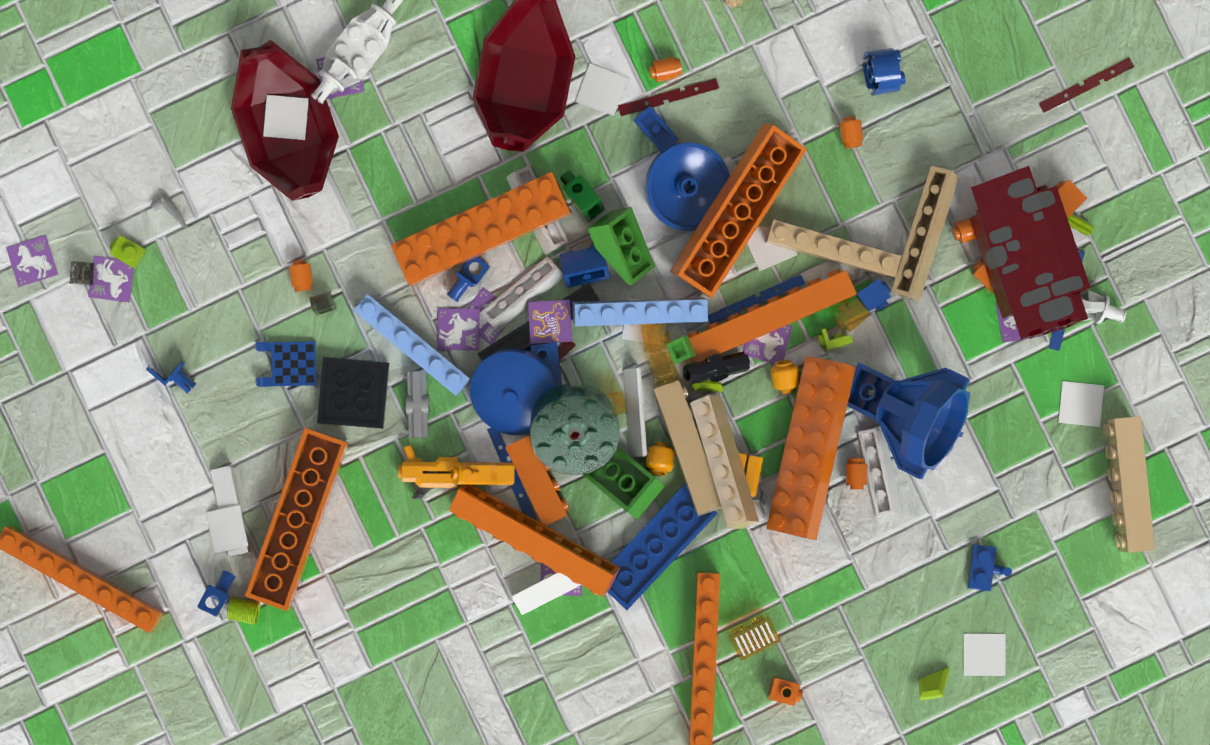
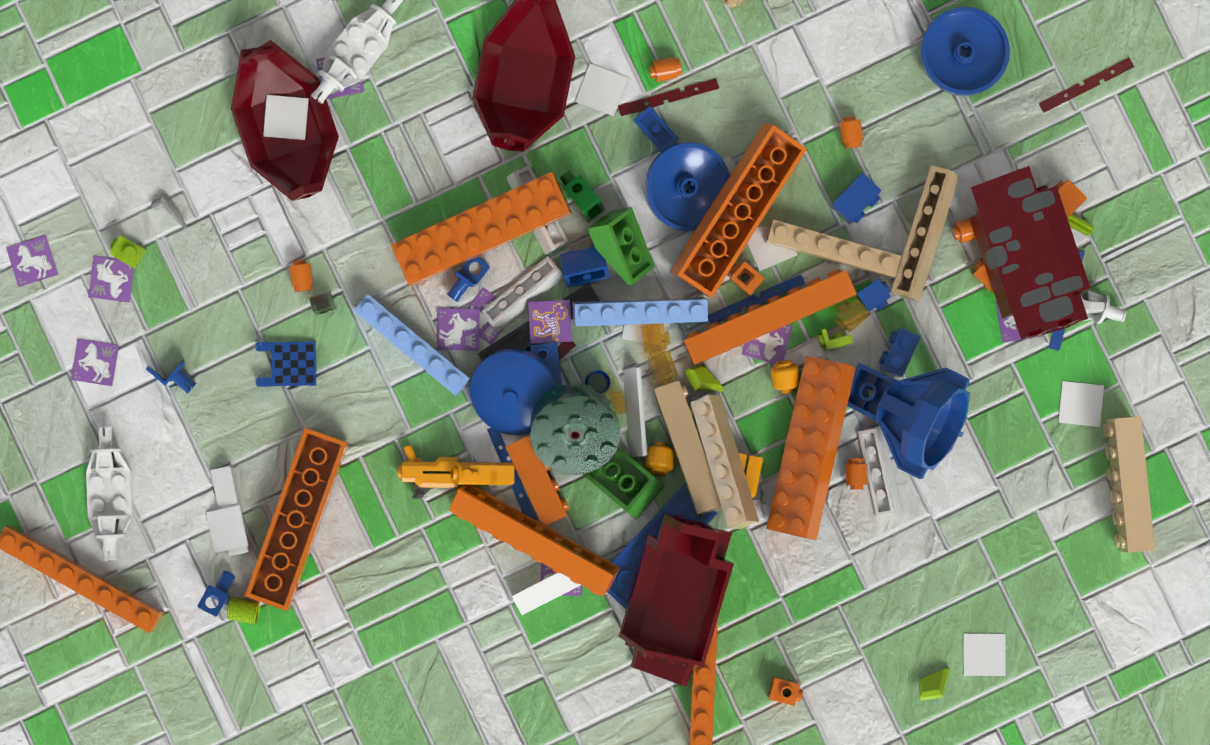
(81, 273): clear smoke brick -> none
(95, 362): none -> medium lavender sticker
(108, 493): none -> white plate
(353, 392): black plate -> none
(417, 404): light grey piece -> none
(604, 374): none -> clear blue piece
(677, 598): none -> dark red panel
(681, 349): bright green plate -> none
(716, 368): black piece -> none
(754, 277): none -> orange brick
(754, 637): clear yellow brick -> none
(856, 199): none -> blue brick
(883, 71): blue brick -> none
(899, 353): none -> blue brick
(965, 51): none -> blue dish
(983, 568): blue plate -> none

